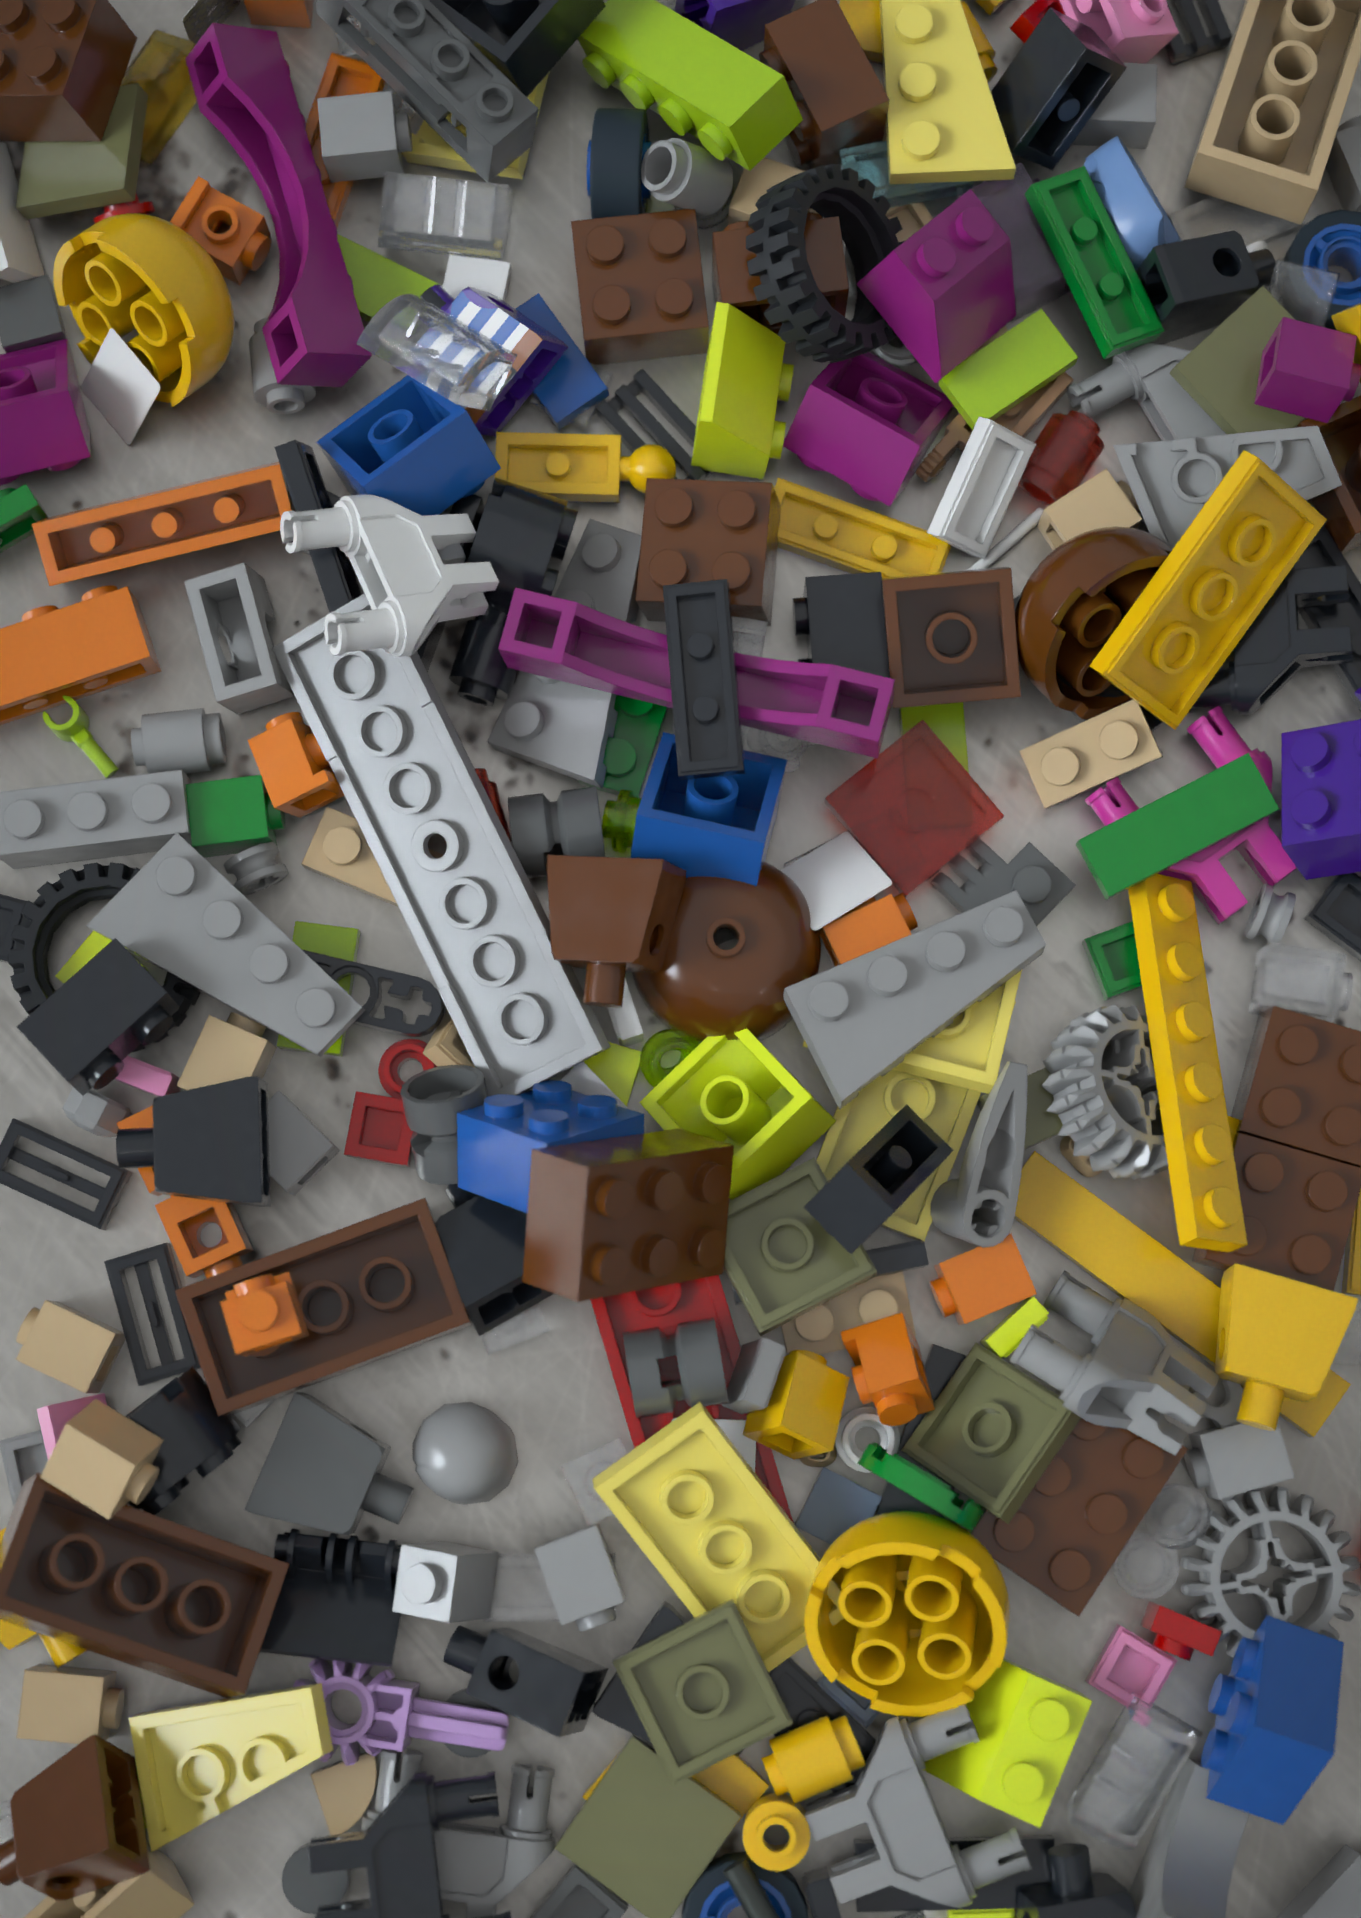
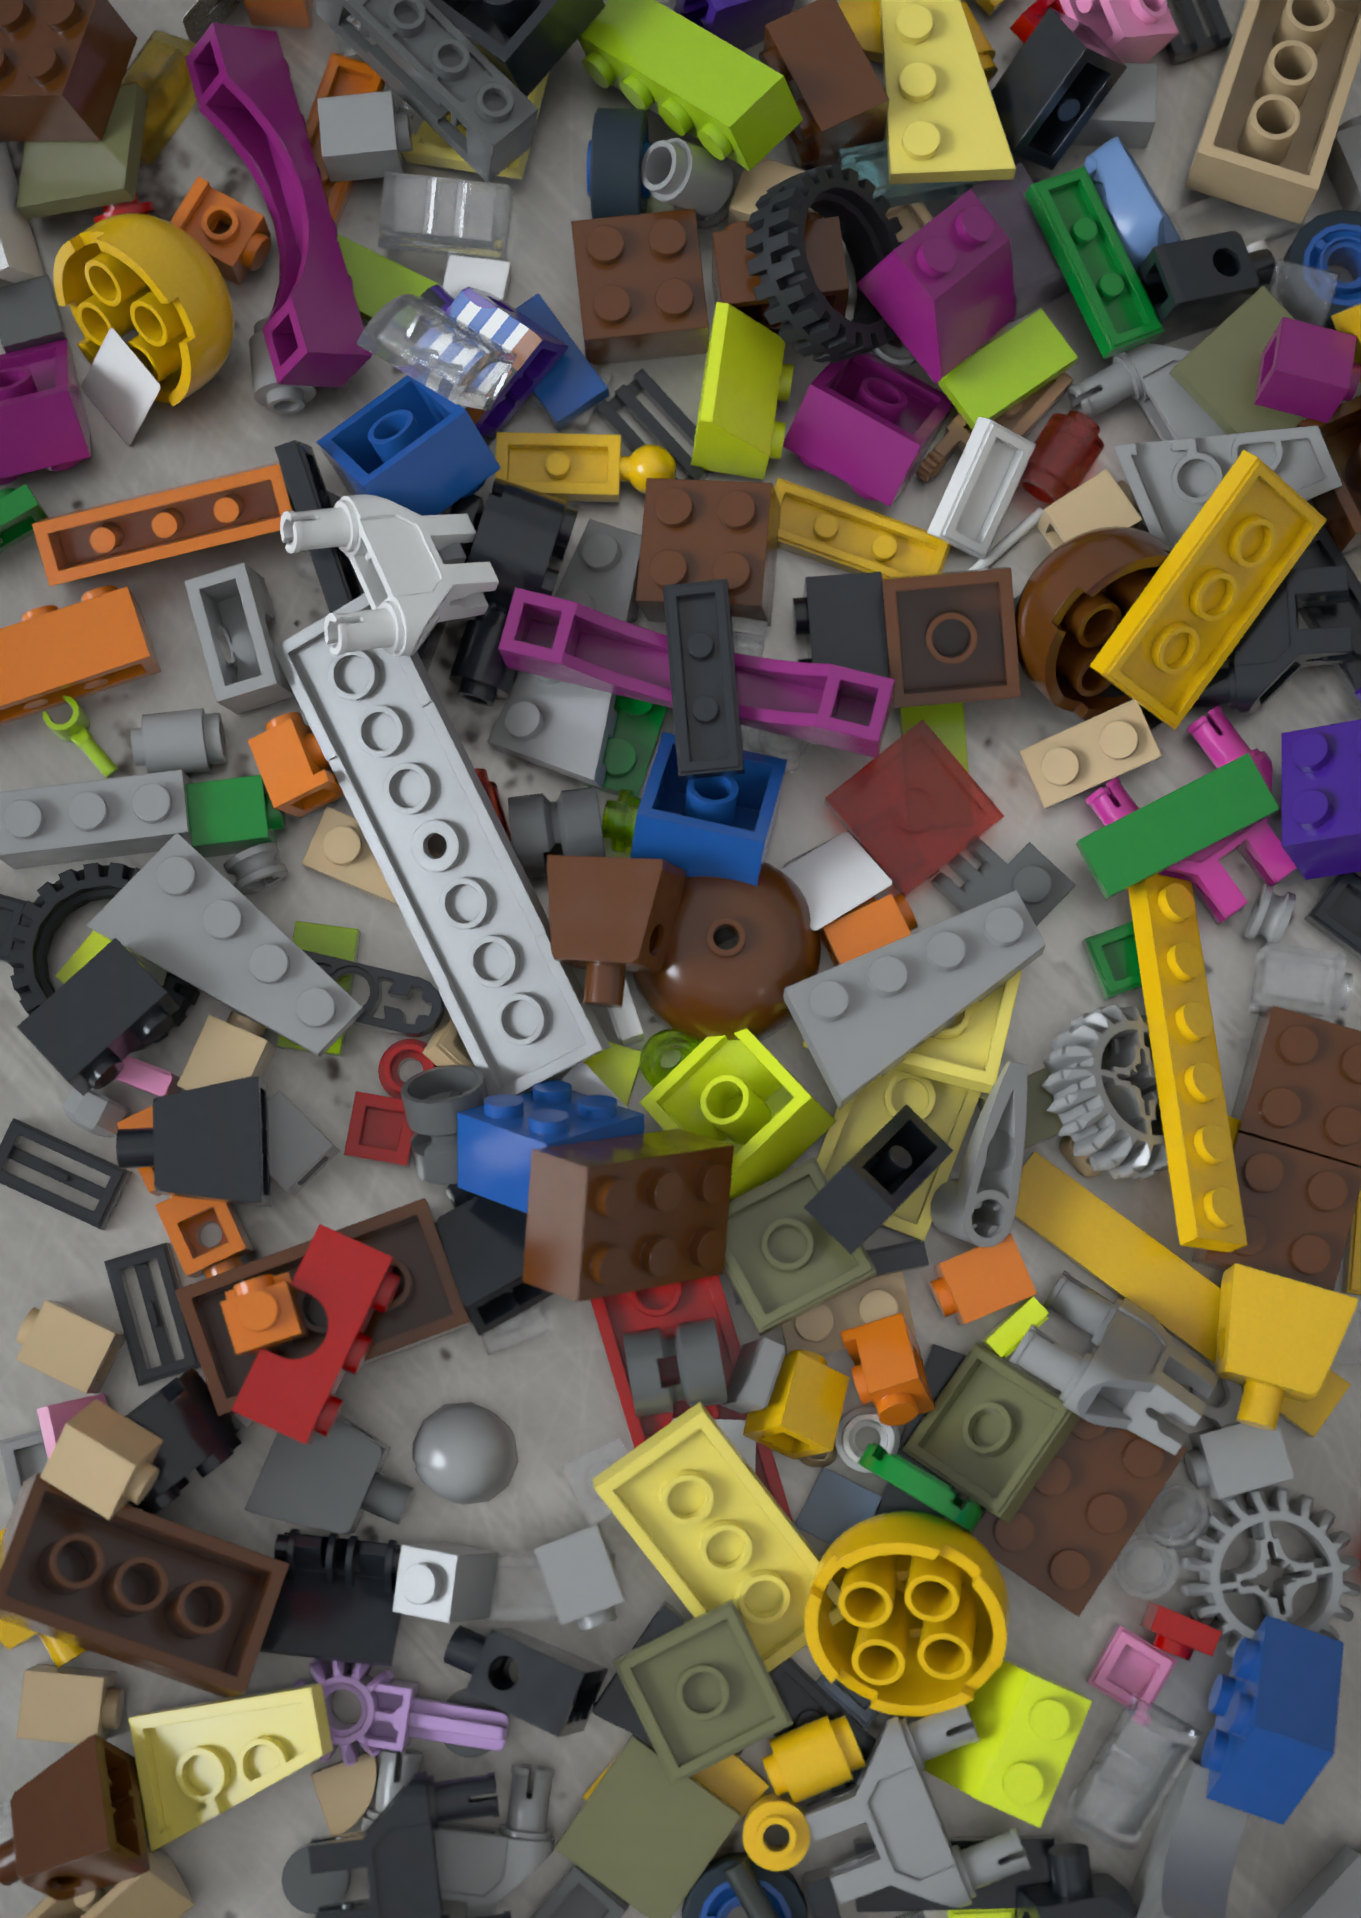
(299, 1393): none -> red arch

